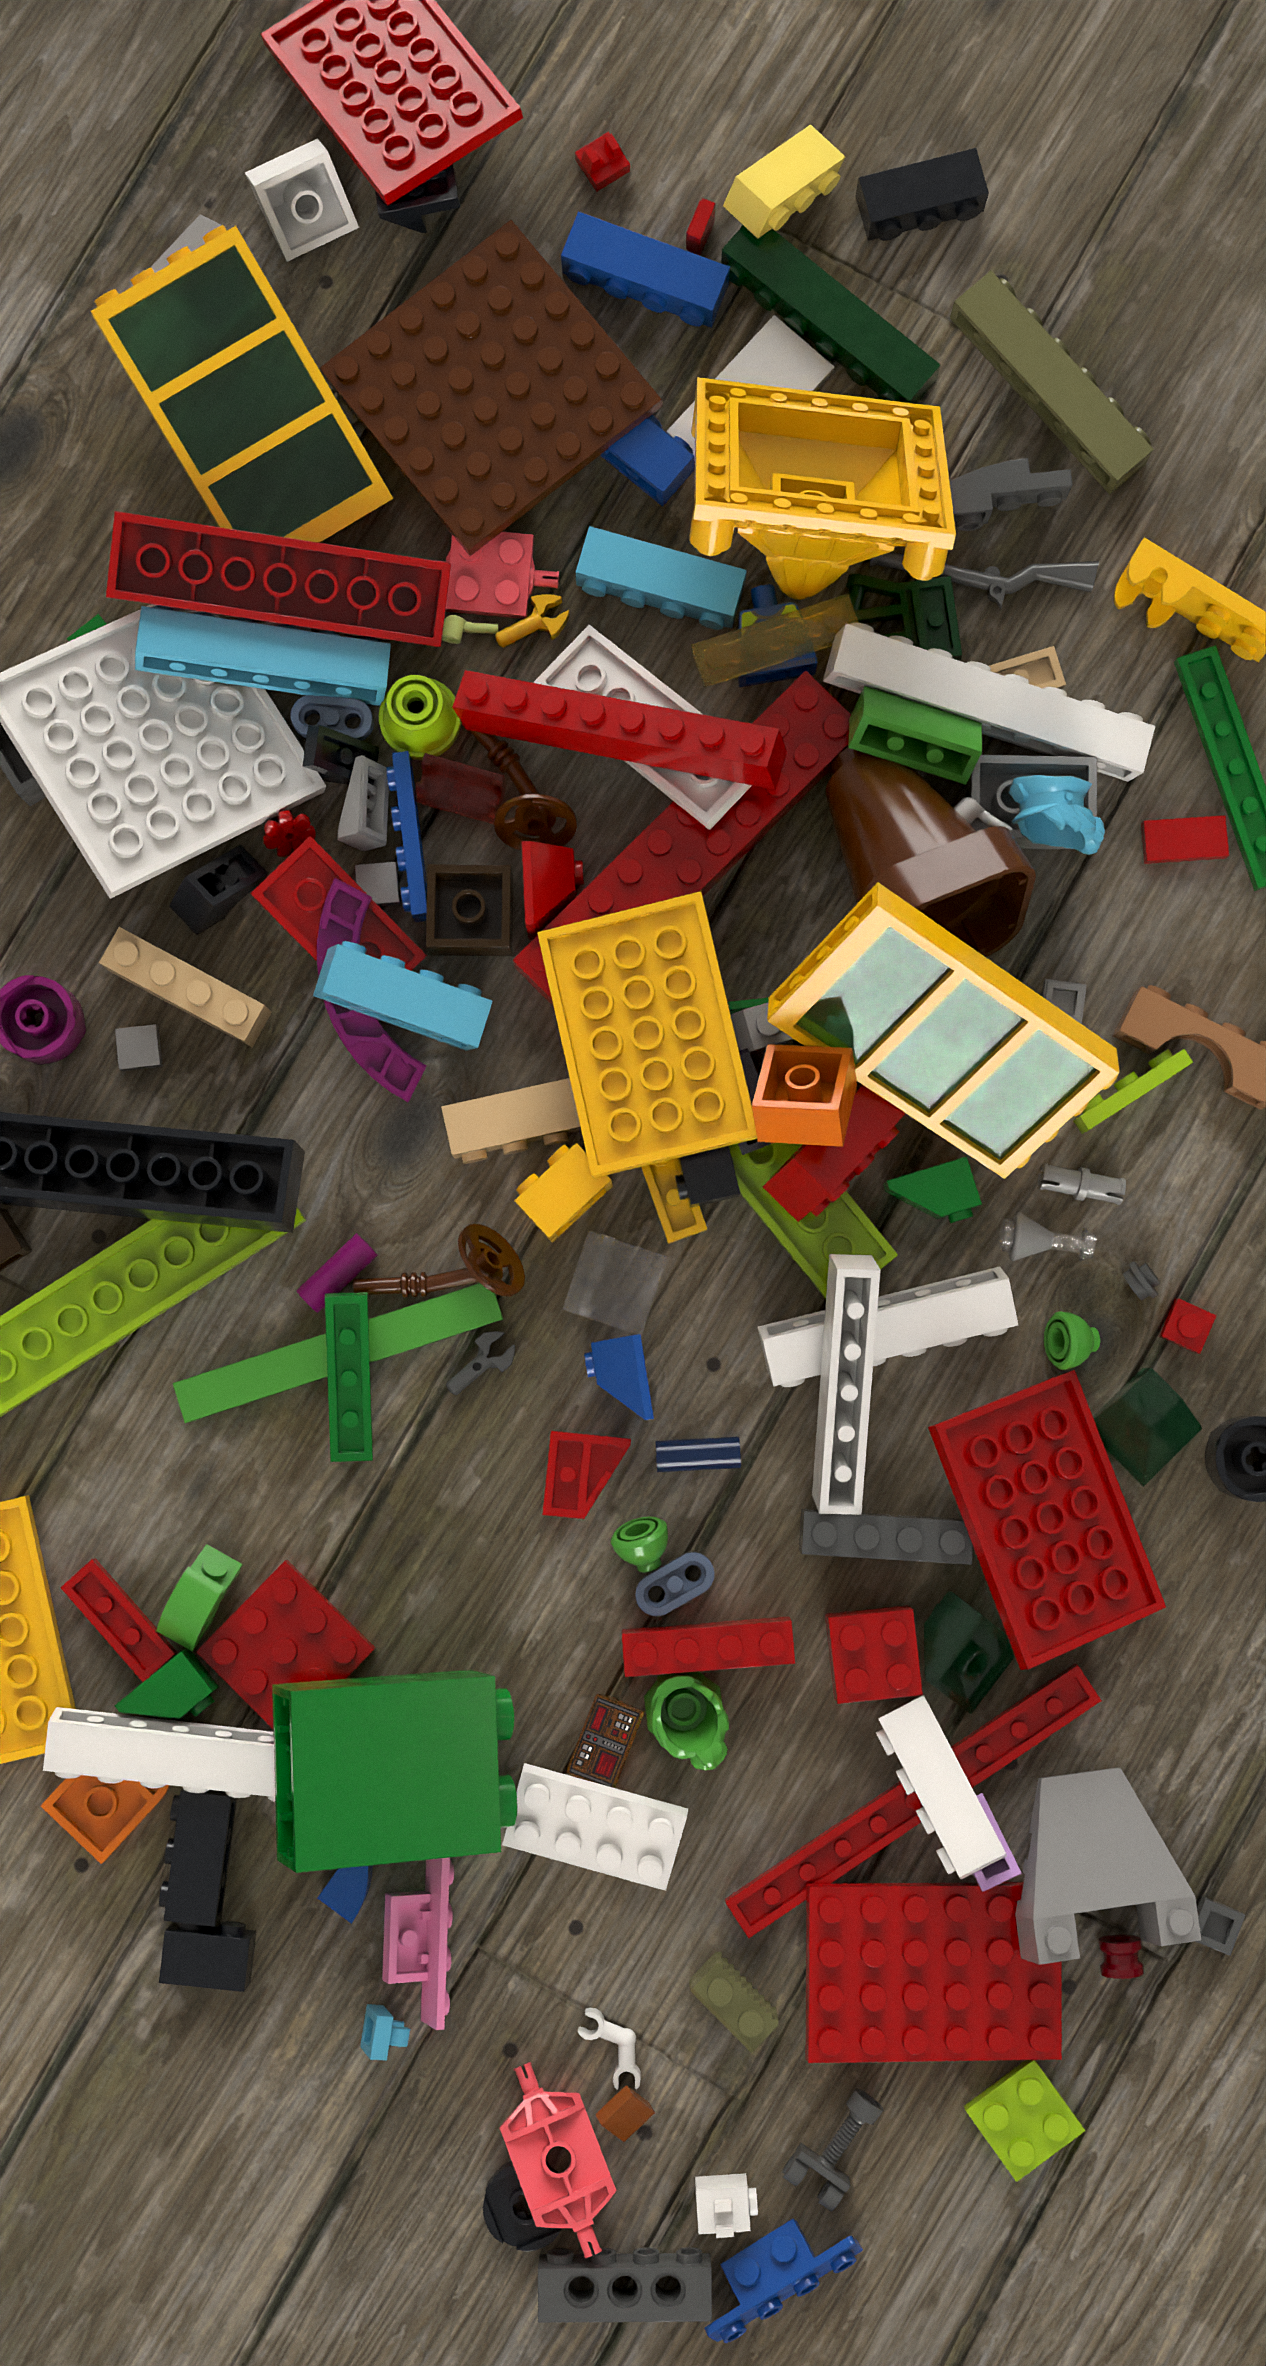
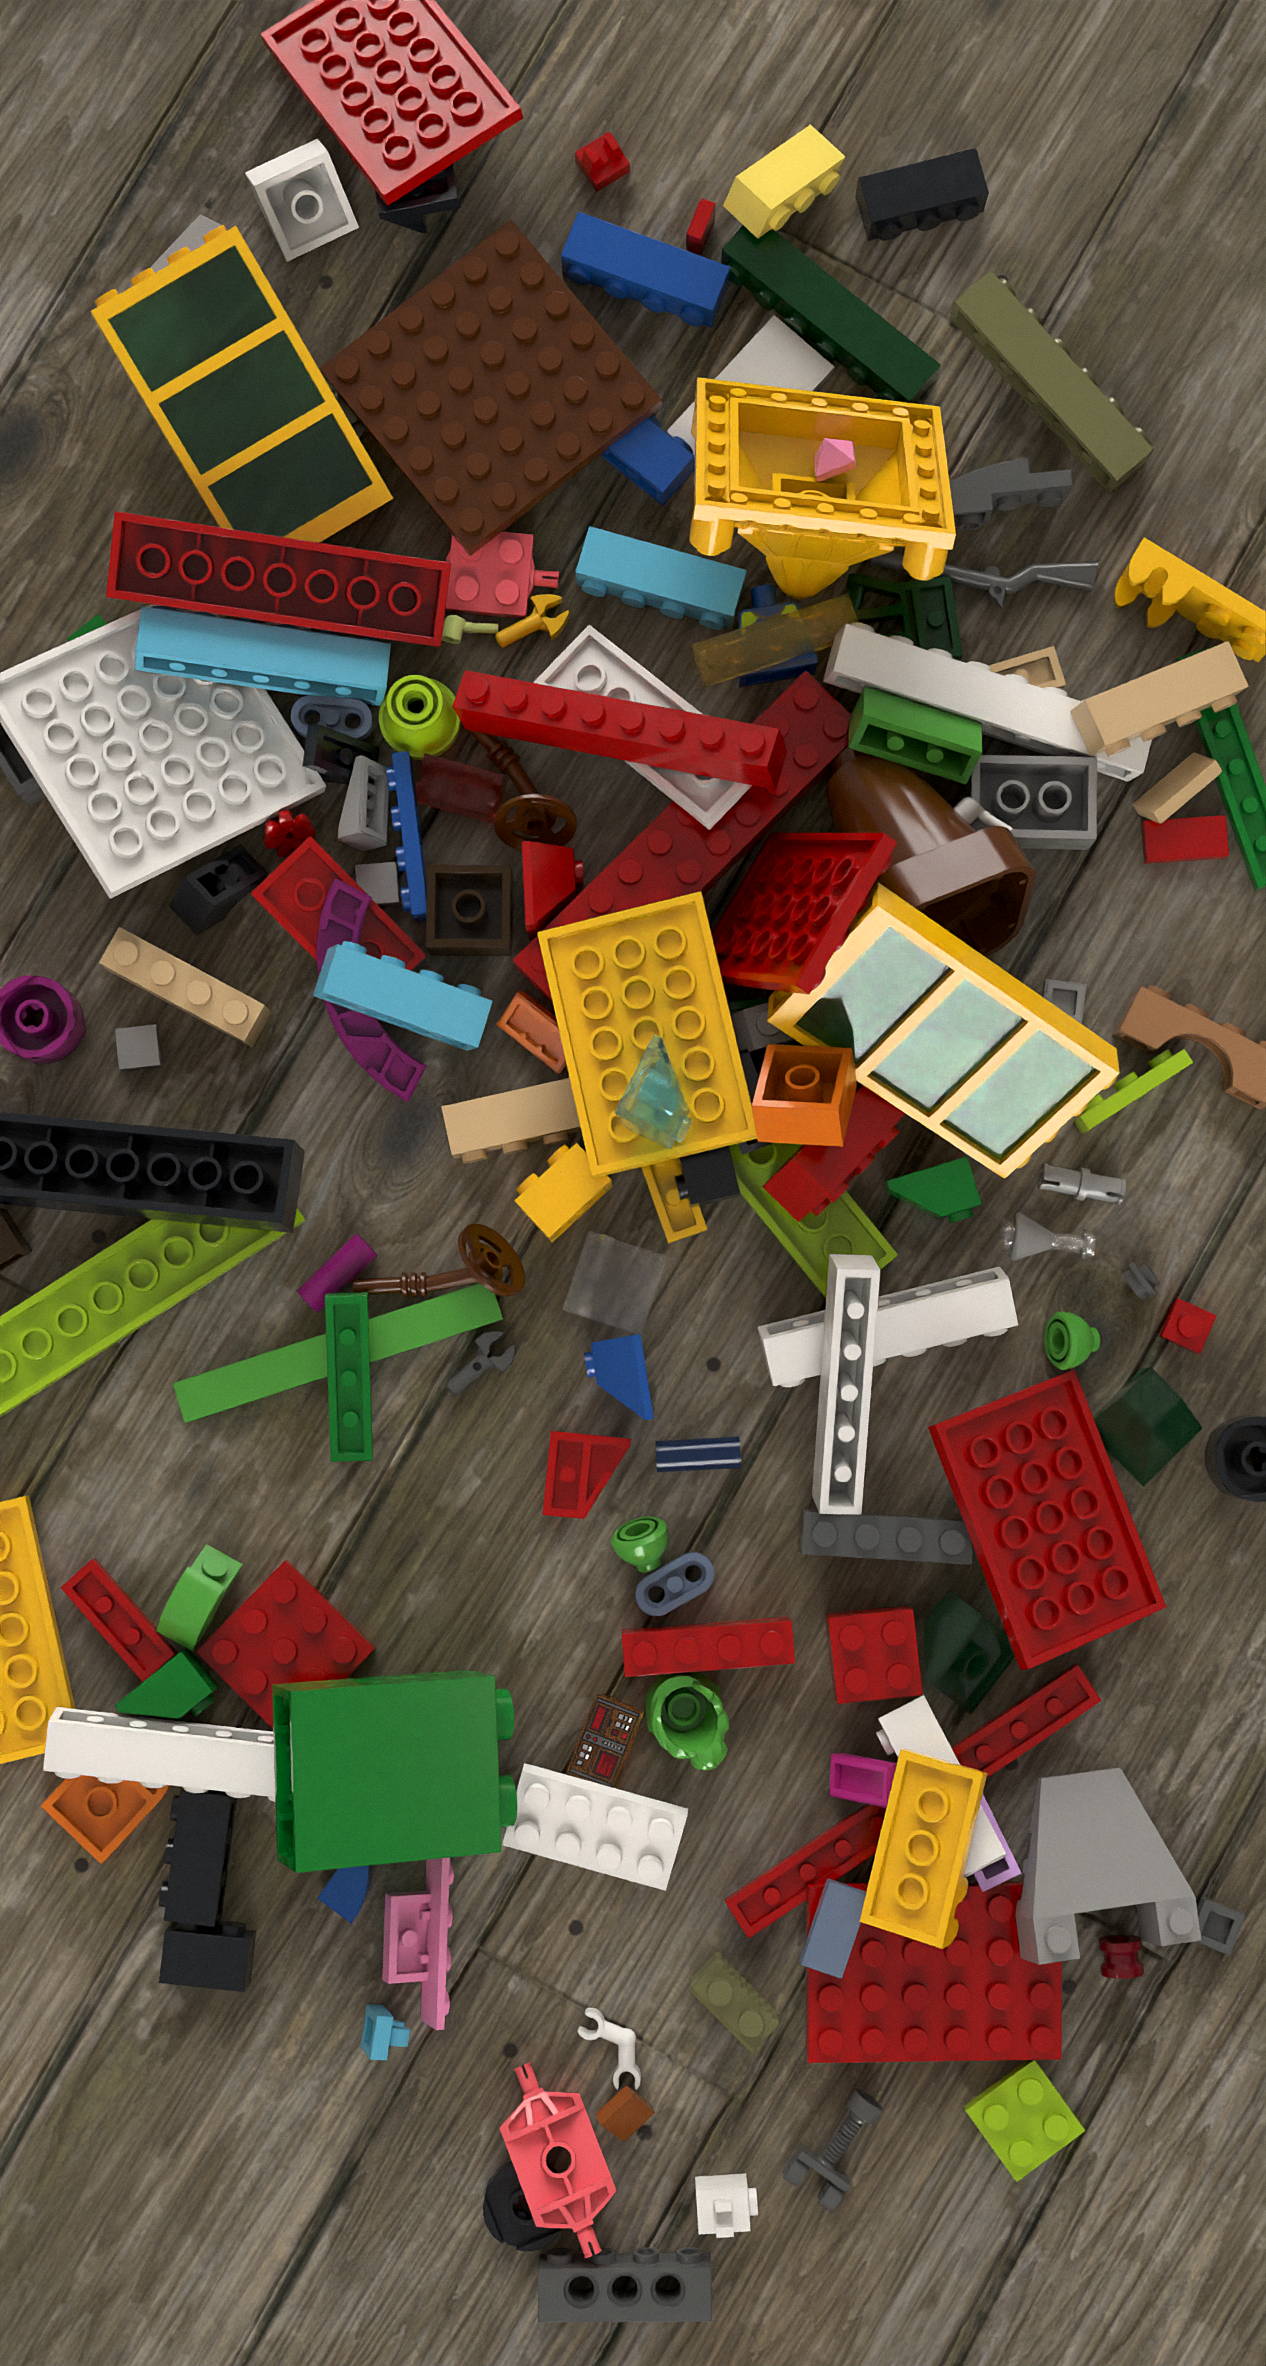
(535, 1030): none -> orange plate
(655, 1099): none -> clear light blue slope
(773, 2272): blue bracket -> none
(797, 907): none -> red plate
(833, 458): none -> bright pink slope
(833, 1929): none -> sand blue tile
(861, 1779): none -> dark pink tile
(924, 1849): none -> yellow hinge
(1055, 812): medium azure piece -> none
(1158, 699): none -> tan brick
(1177, 787): none -> tan tile

